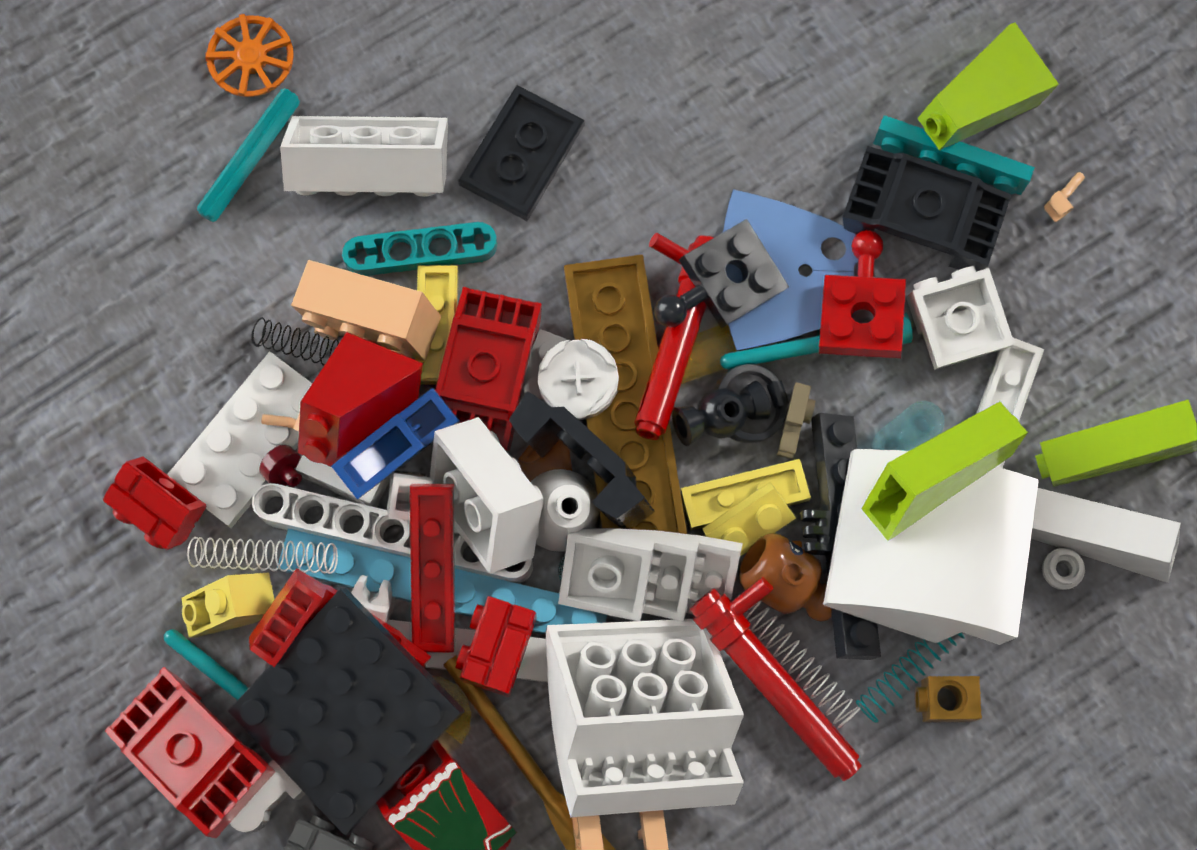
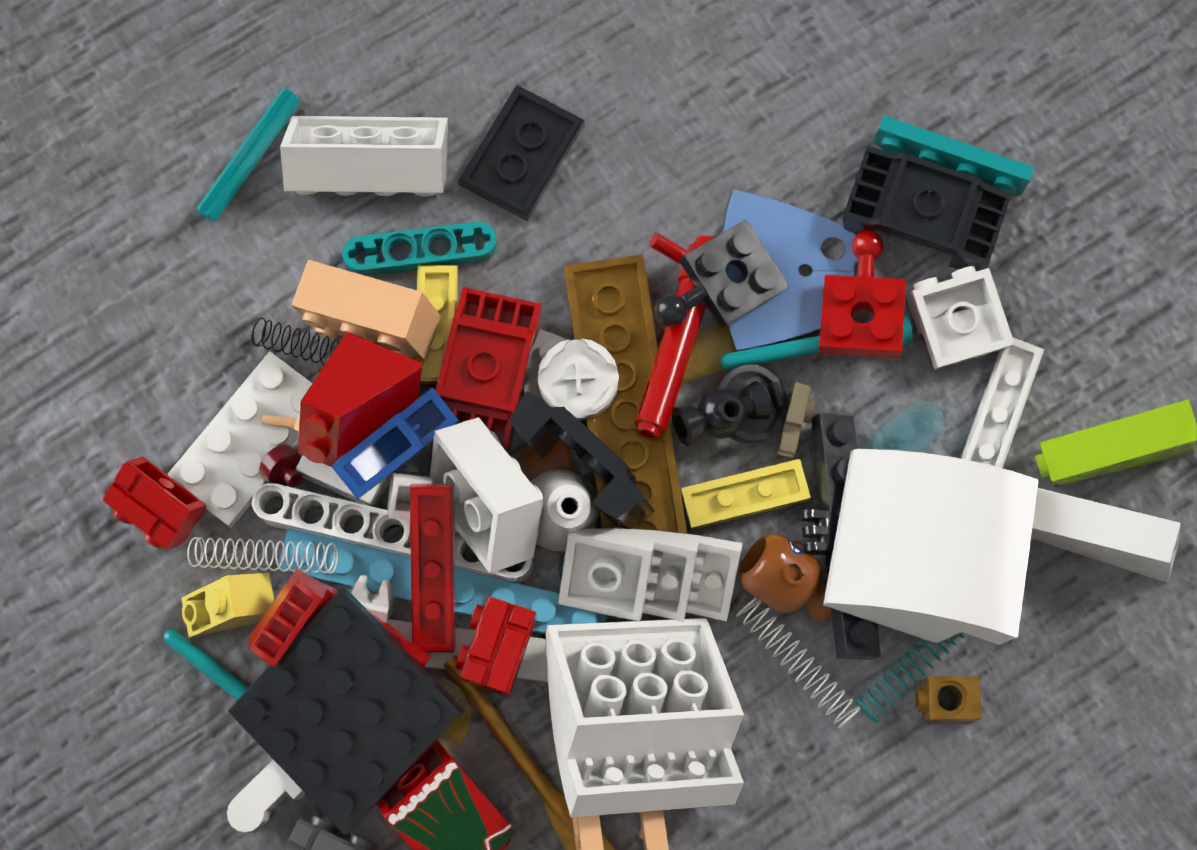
(189, 753): plate -> none
(249, 54): orange wheel -> none
(732, 633): red cylinder -> none
(752, 518): light yellow plate -> none
(941, 468): lime slope -> none
(990, 90): lime slope -> none
(1058, 205): light nougat hand -> none
(1074, 563): white plate -> none

